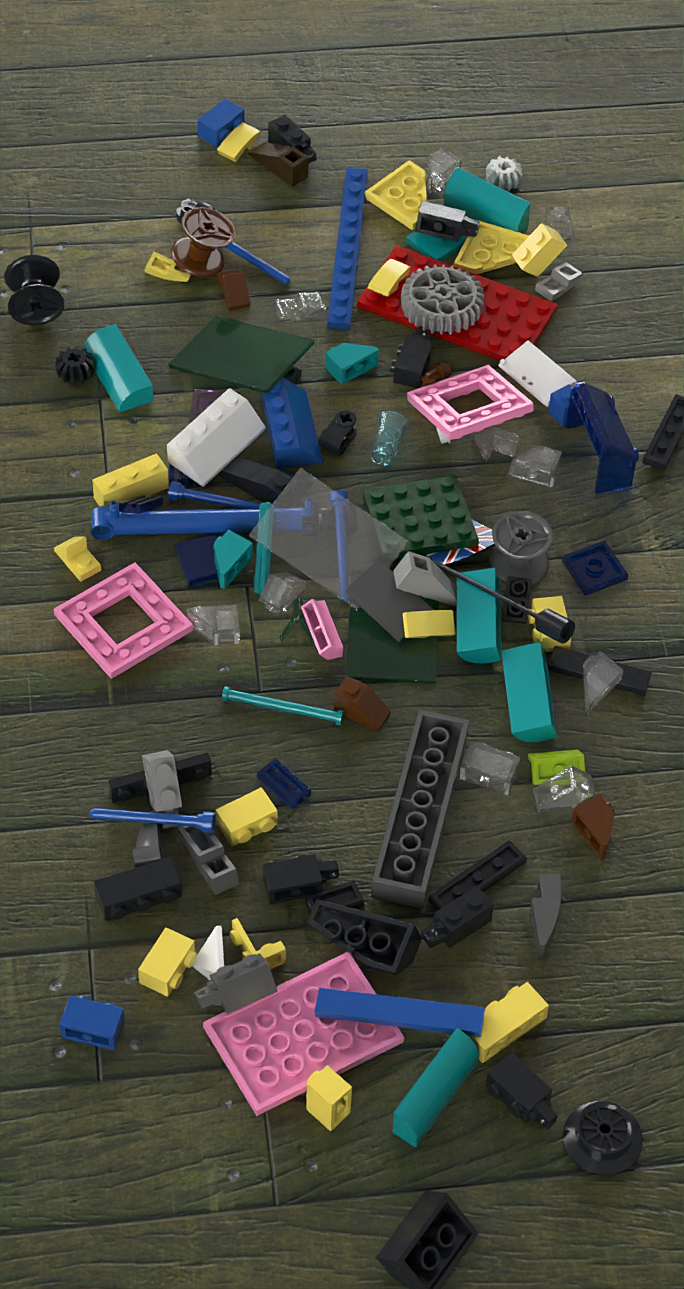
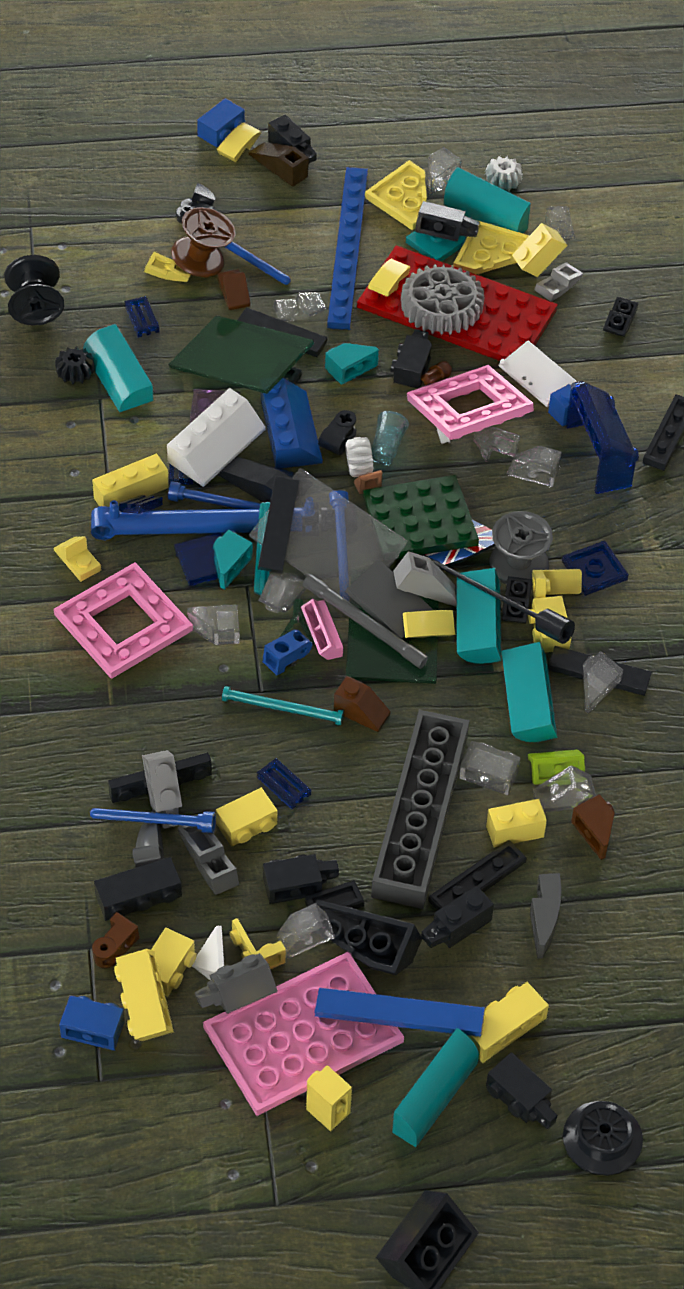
(115, 942): none -> reddish brown leg
(143, 995): none -> light yellow brick
(146, 328): none -> clear blue tile
(203, 194): none -> tile
(260, 319): none -> black tile
(278, 524): none -> black tile
(285, 651): none -> blue leg
(305, 930): none -> clear slope
(359, 456): none -> white gear
(368, 481): none -> nougat slope
(407, 650): none -> dark grey piece
(516, 822): none -> light yellow brick
(556, 582): none -> light yellow bracket
(621, 316): none -> black slope

